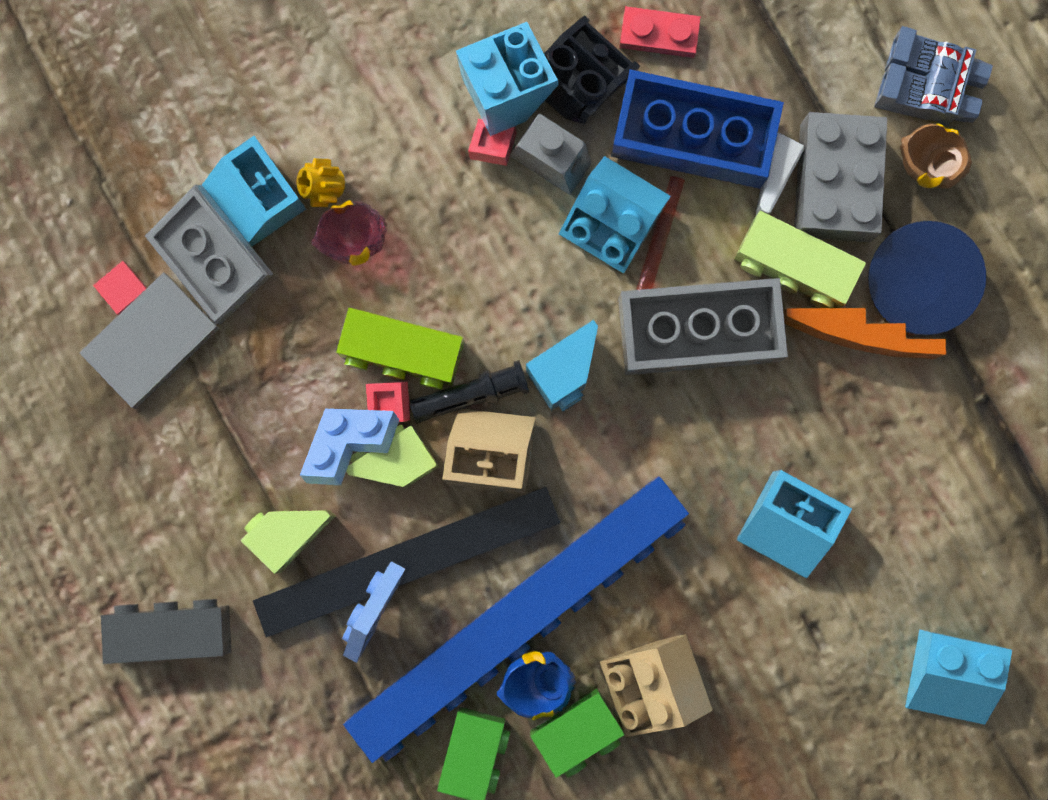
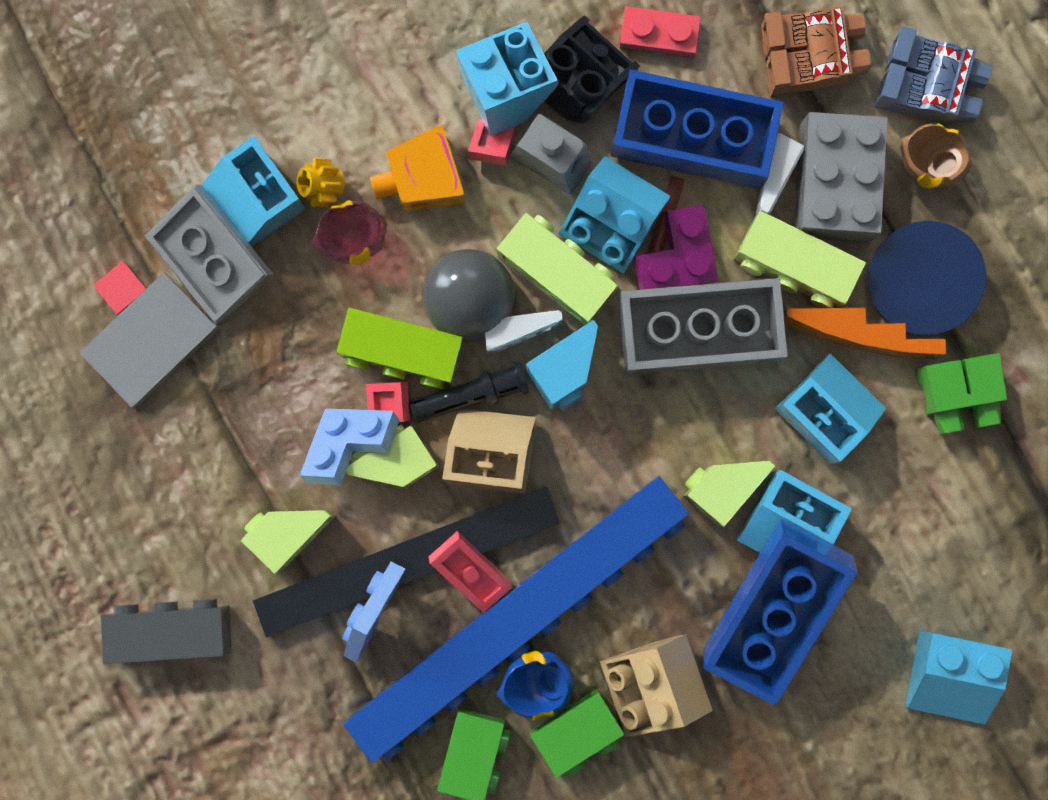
(421, 173): none -> light orange torso
(468, 294): none -> dark grey piece
(470, 572): none -> coral plate
(520, 328): none -> white slope
(557, 268): none -> yellowish green brick
(689, 257): none -> magenta plate
(725, 488): none -> yellowish green slope
(779, 611): none -> blue brick
(812, 50): none -> nougat hips
(831, 410): none -> medium azure slope
(962, 385): none -> bright green hips

